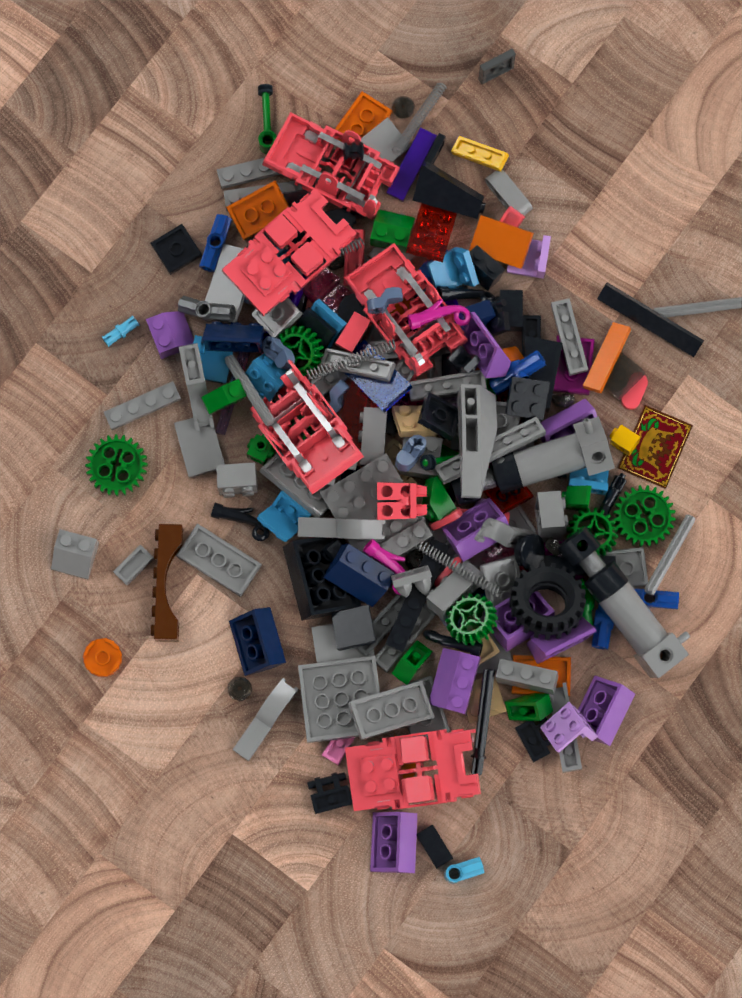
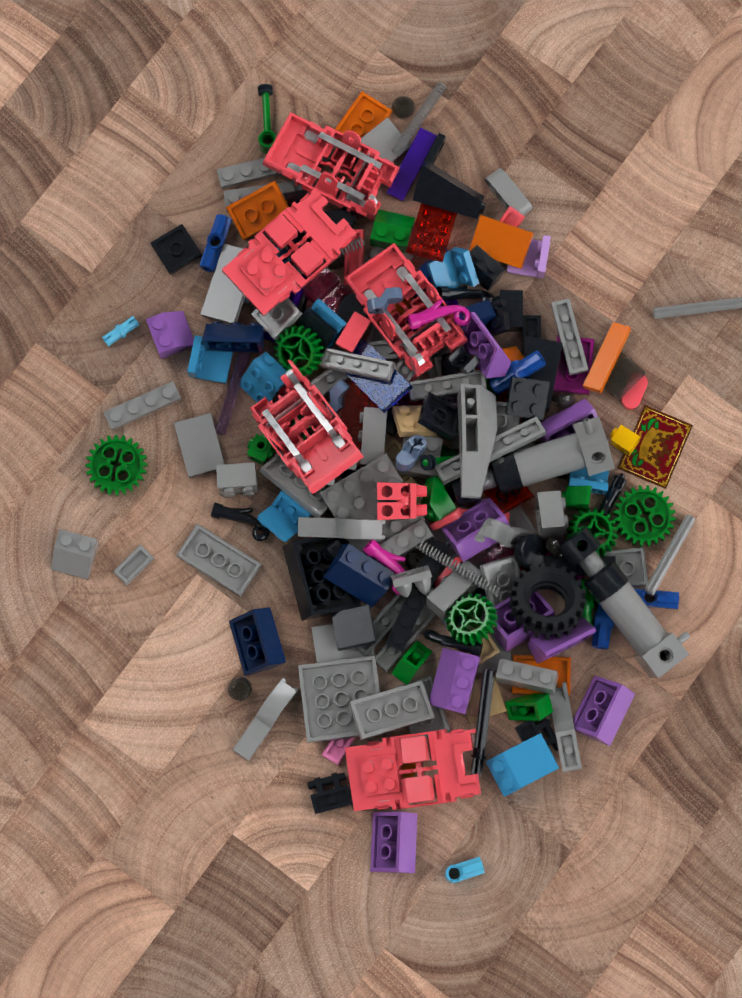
(102, 657): orange tile -> none
(169, 543): reddish brown arch -> none
(195, 384): light grey piece -> none
(216, 311): dark grey piece -> none
(224, 396): green slope -> none
(250, 390): light grey axle -> none
(278, 352): sand blue piece -> none
(352, 362): light grey piece -> none
(353, 151): black bush -> none
(434, 846): black tile -> none
(480, 153): yellow tile -> none
(496, 66): dark grey tile -> none
(522, 765): none -> dark azure slope
(566, 726): lavender bracket -> none
(650, 319): black tile -> none

